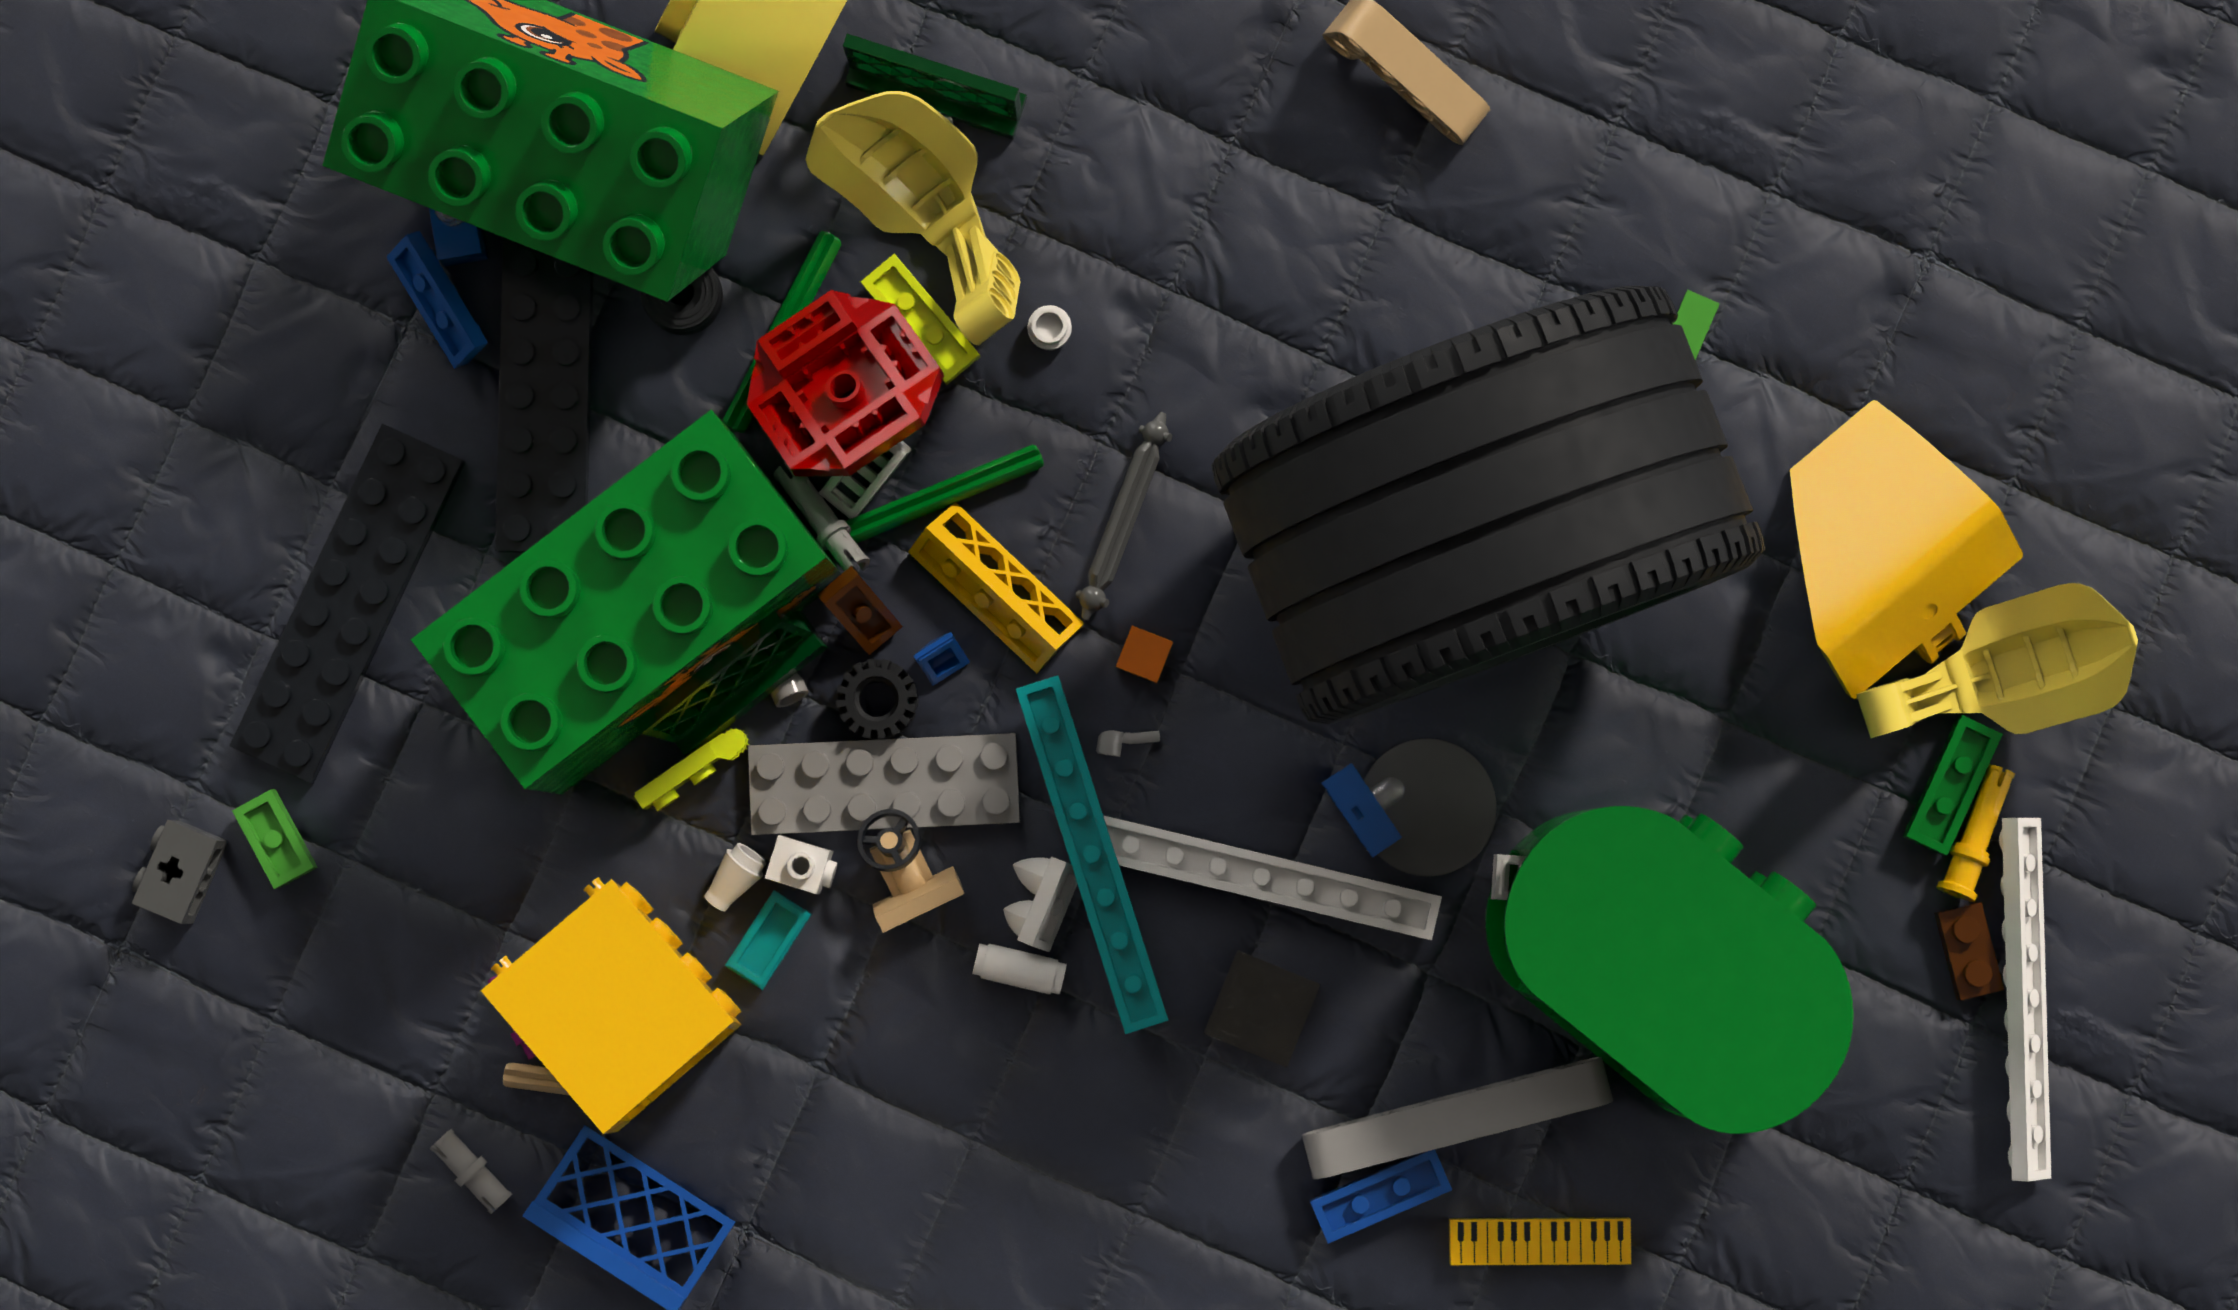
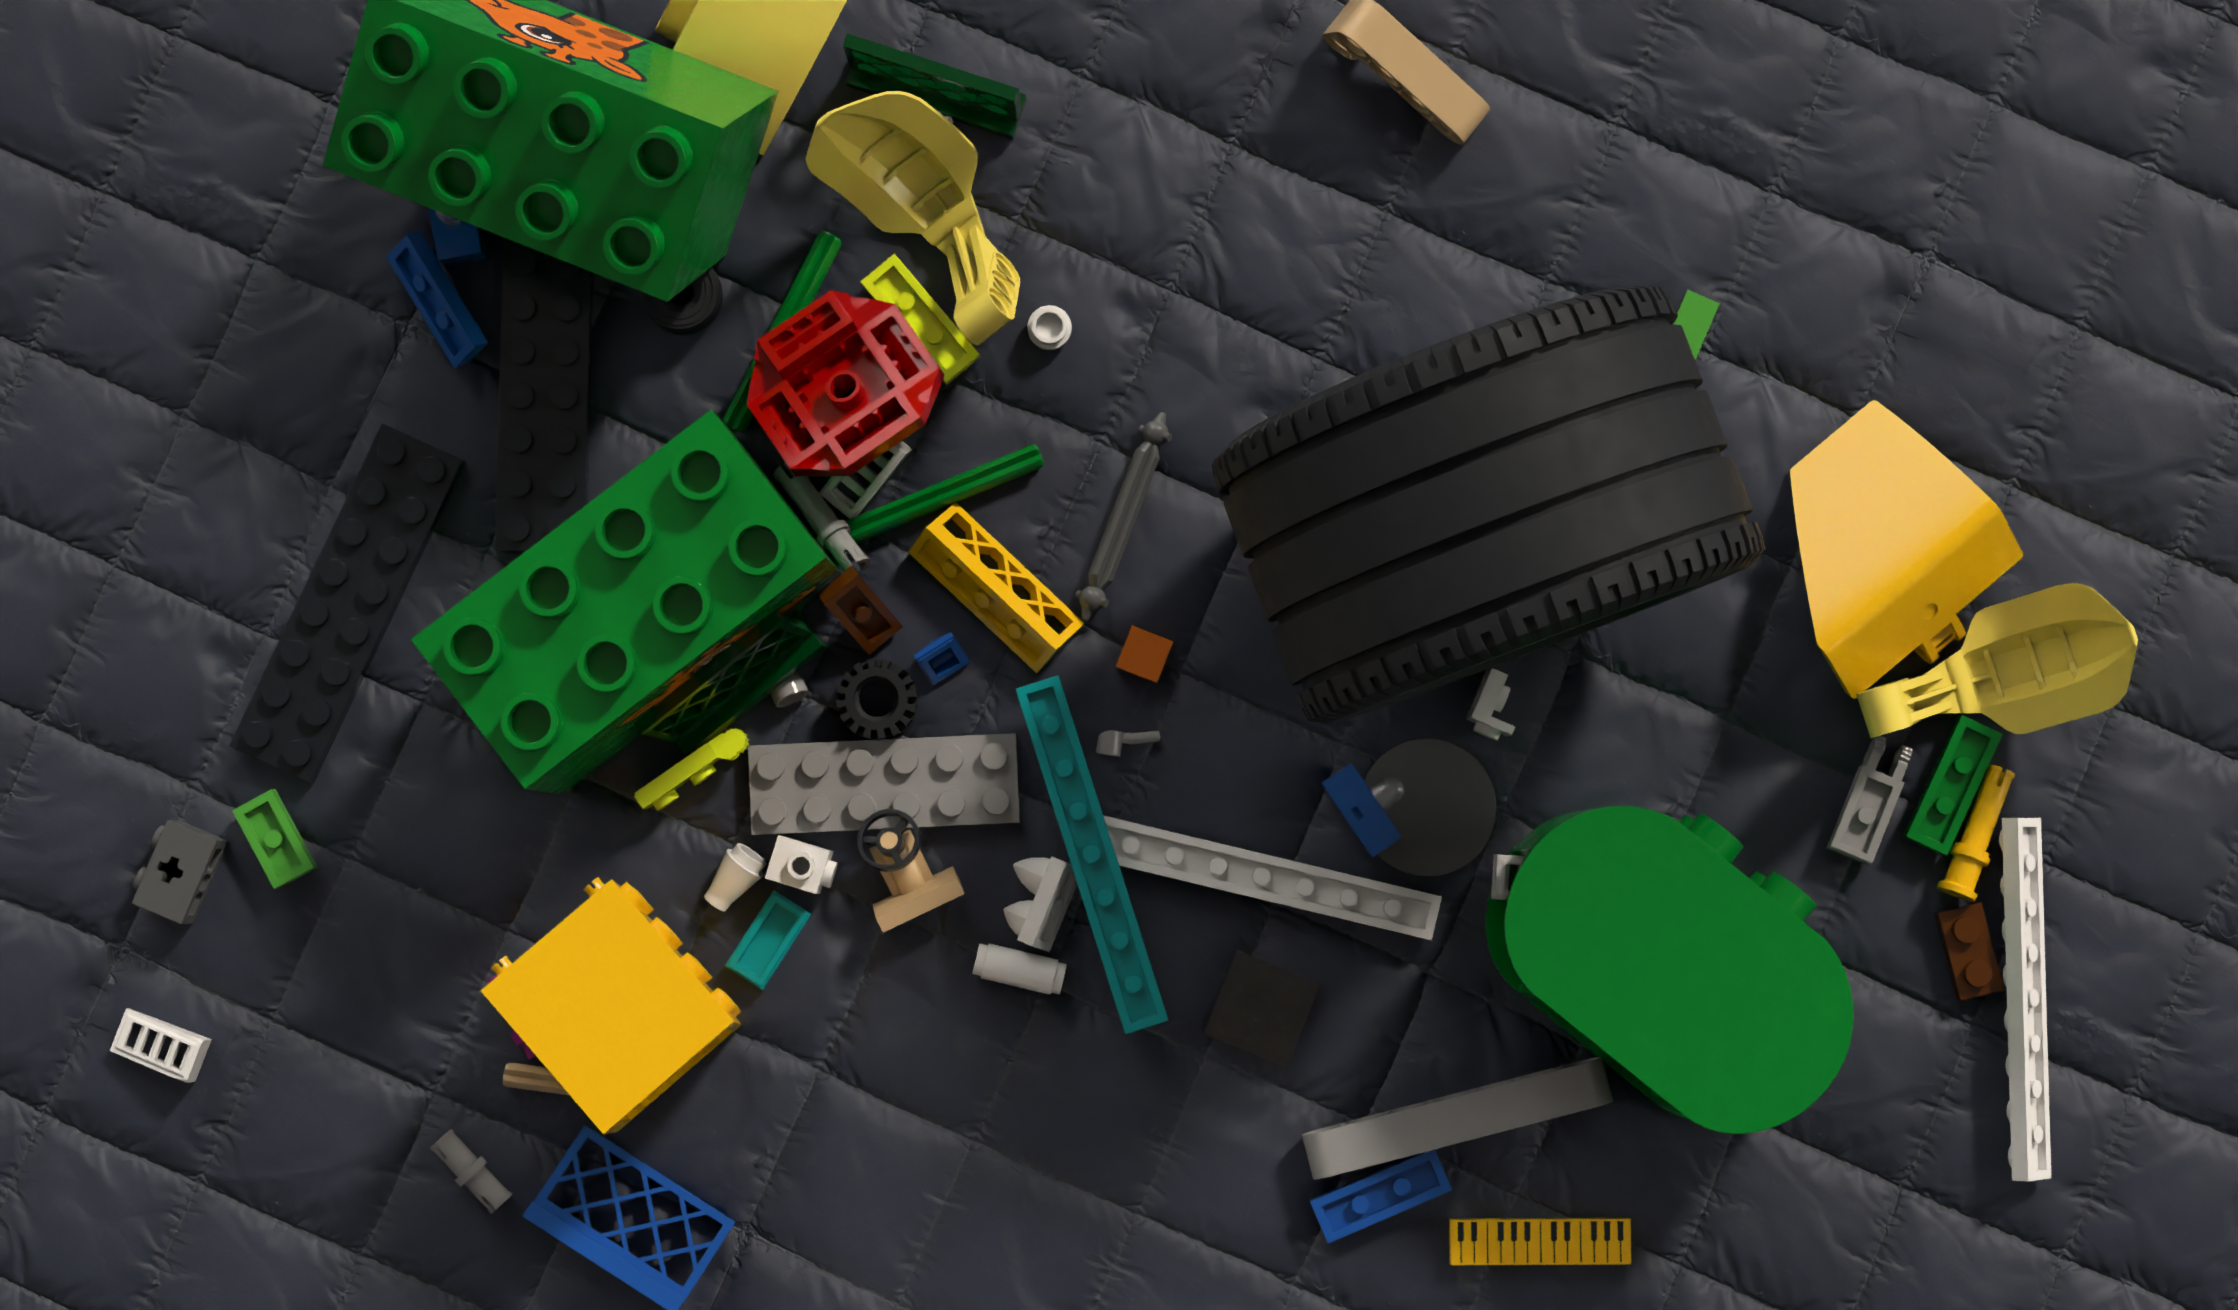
(192, 1058): none -> white slope
(1490, 697): none -> white bracket
(1869, 804): none -> light grey hinge

